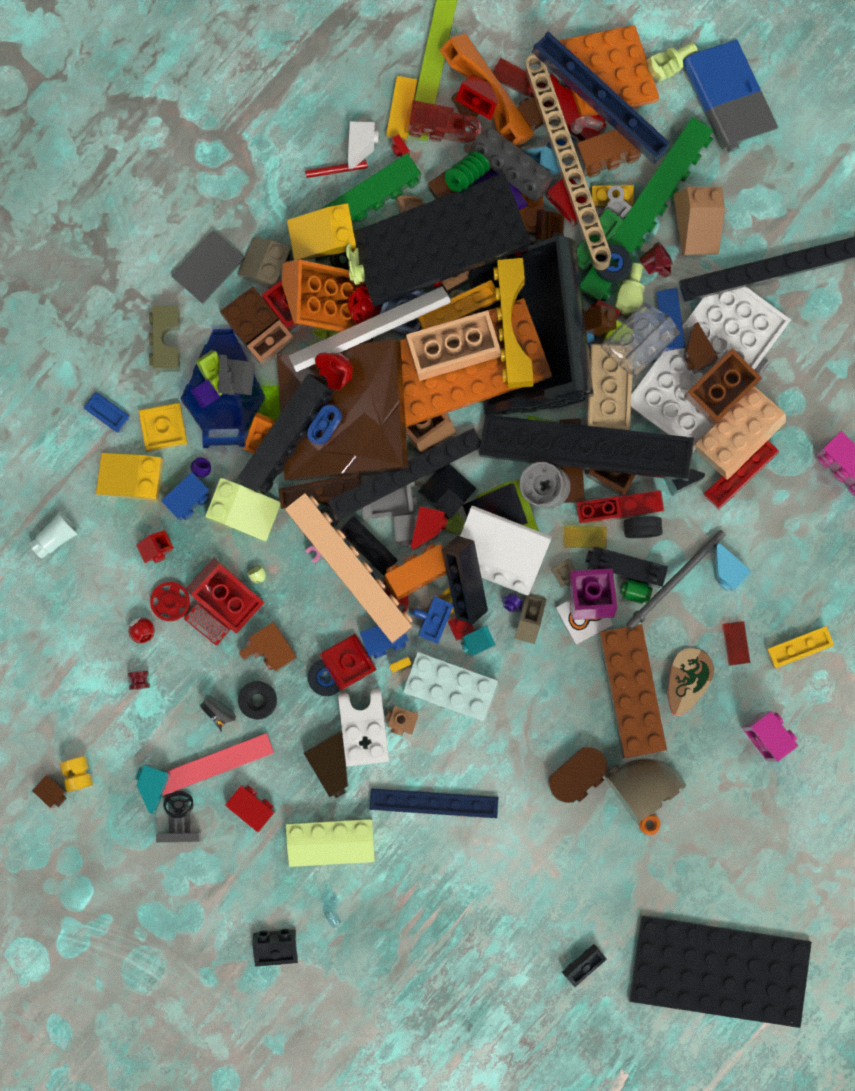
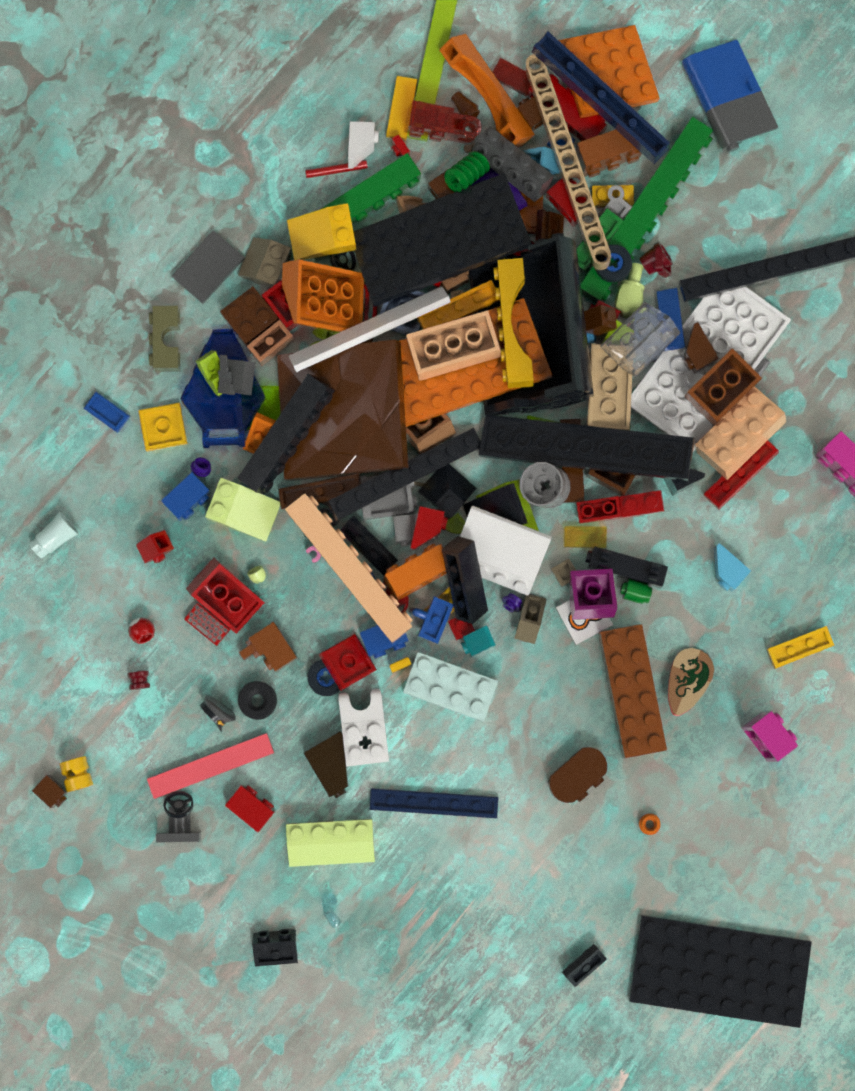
(130, 476): yellow slope -> none
(151, 786): teal slope -> none
(170, 601): red wheel -> none
(205, 394): dark purple tile -> none
(323, 423): blue plate -> none
(335, 368): red piece -> none
(356, 271): yellowish green plate -> none
(362, 306): red wheel -> none
(401, 720): medium nougat brick -> none
(478, 96): red slope -> none
(586, 121): clear arm -> none
(639, 616): dark grey bar -> none
(643, 527): black tyre -> none
(644, 785): dark tan brick -> none
(669, 63): yellowish green piece -> none
(700, 219): medium nougat slope -> none
(736, 643): clear red tile -> none

